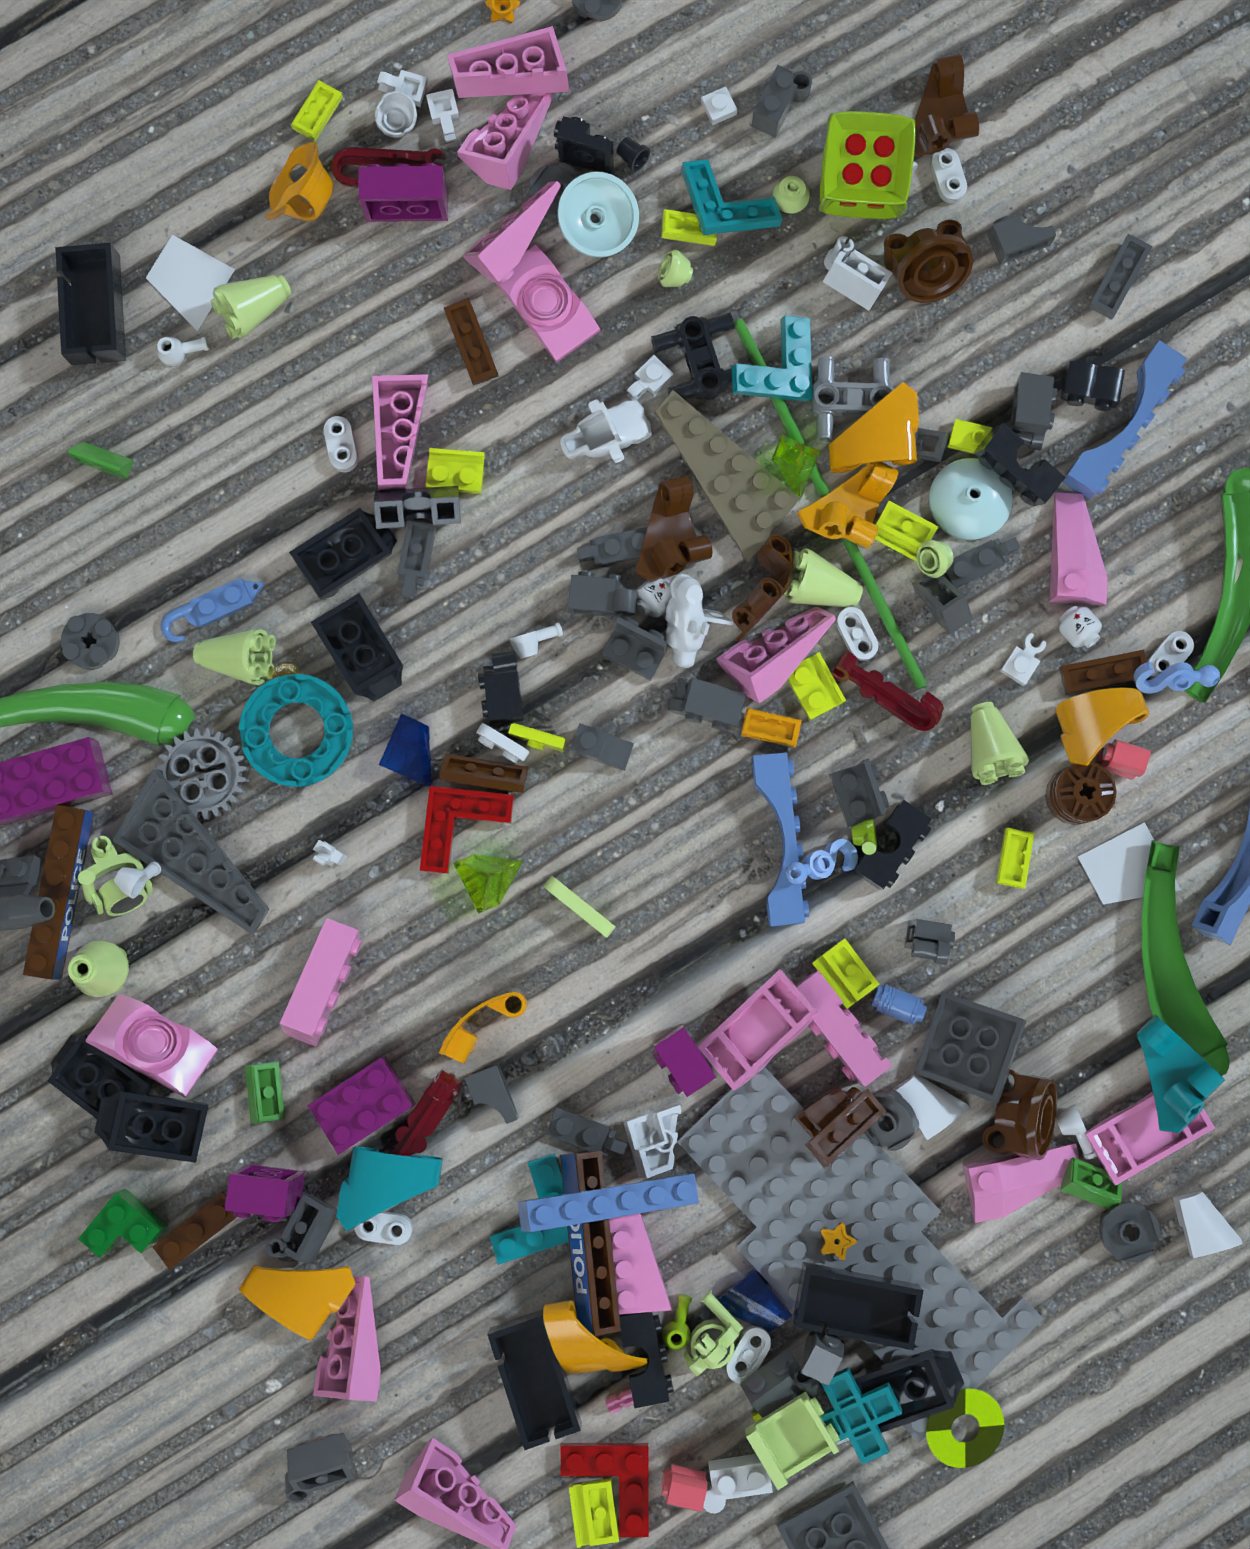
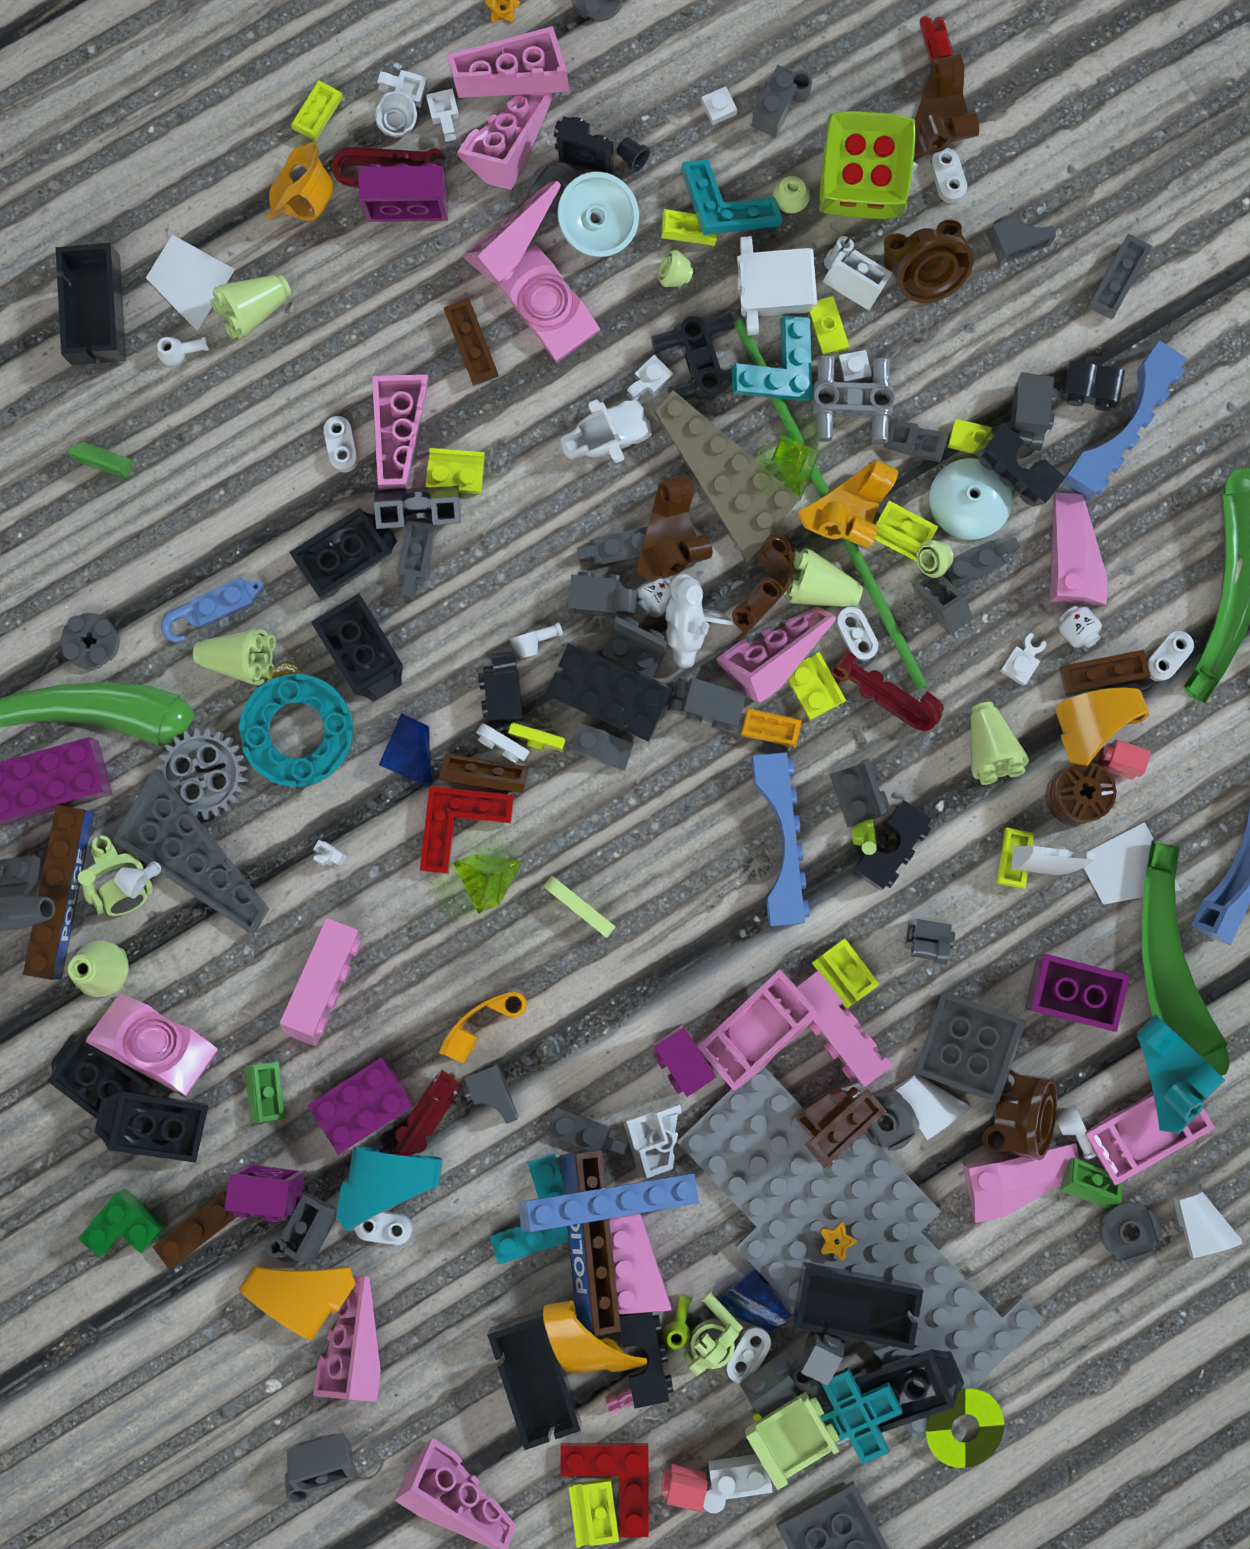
(609, 691): none -> black piece
(774, 283): none -> white piece
(821, 863): light blue piece -> none
(828, 327): none -> neon yellow plate
(854, 367): none -> white plate
(880, 434): light orange panel -> none
(899, 1004): medium blue head -> none
(935, 37): none -> red hinge
(1049, 860): none -> white slope
(1077, 992): none -> magenta brick
(1177, 677): light blue piece -> none

